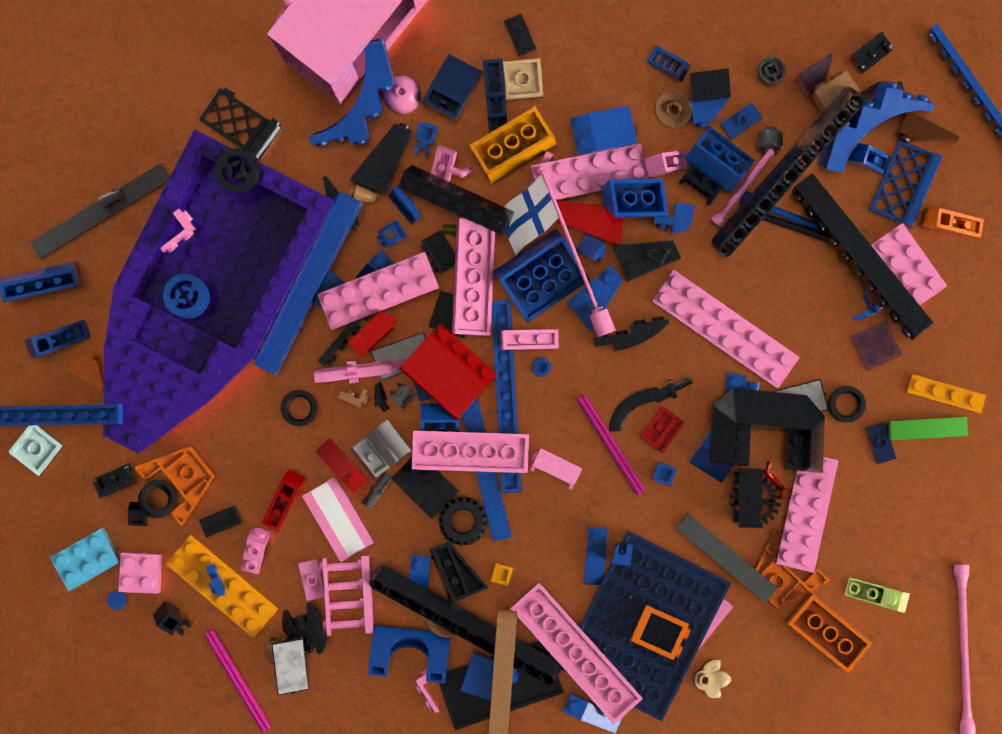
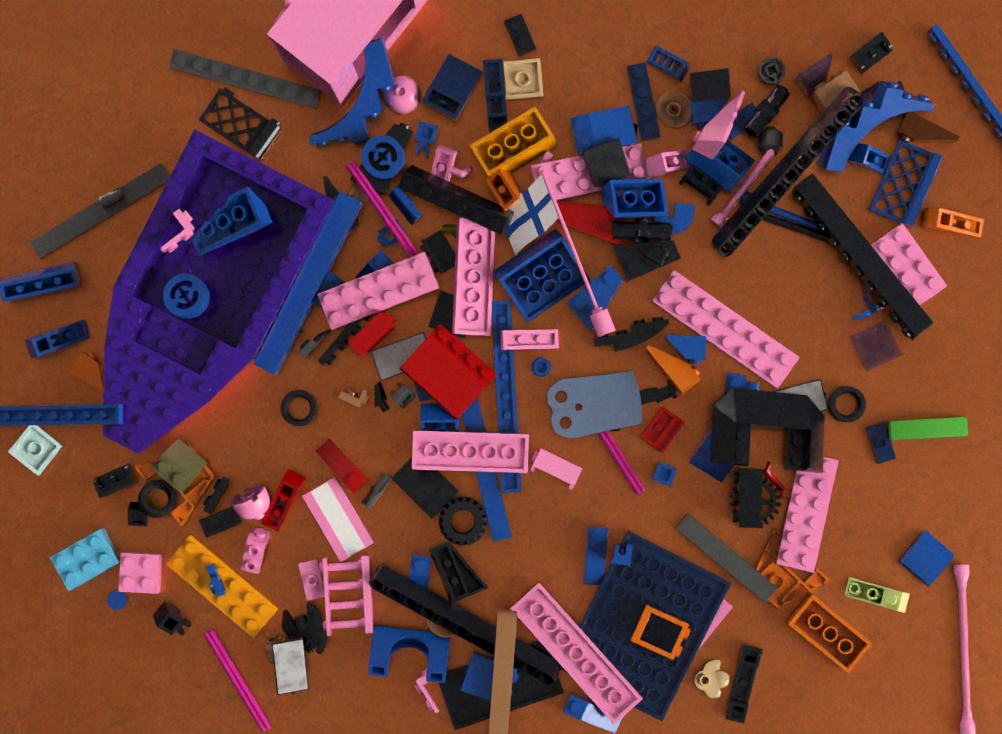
(179, 465): none -> olive slope
(212, 501): none -> black plate
(224, 162): black wheel -> none
(238, 217): none -> blue wedge
(245, 79): none -> dark grey plate
(252, 503): none -> bright pink cylinder
(309, 346): none -> dark grey plate
(354, 371): bright pink piece -> none
(371, 147): none -> blue wheel
(380, 449): light grey piece -> none
(382, 210): none -> dark pink axle
(501, 574): light orange tile -> none
(504, 188): none -> orange slope
(591, 248): blue slope -> none
(606, 162): none -> black tile
(606, 403): none -> sand blue piece
(641, 230): none -> black piece
(643, 102): none -> dark blue plate
(677, 371): none -> orange slope
(688, 347): none -> blue slope
(716, 131): none -> bright pink wedge
(743, 683): none -> black slope
(766, 111): none -> black piece
(927, 558): none -> blue slope
(946, 393): light orange plate -> none

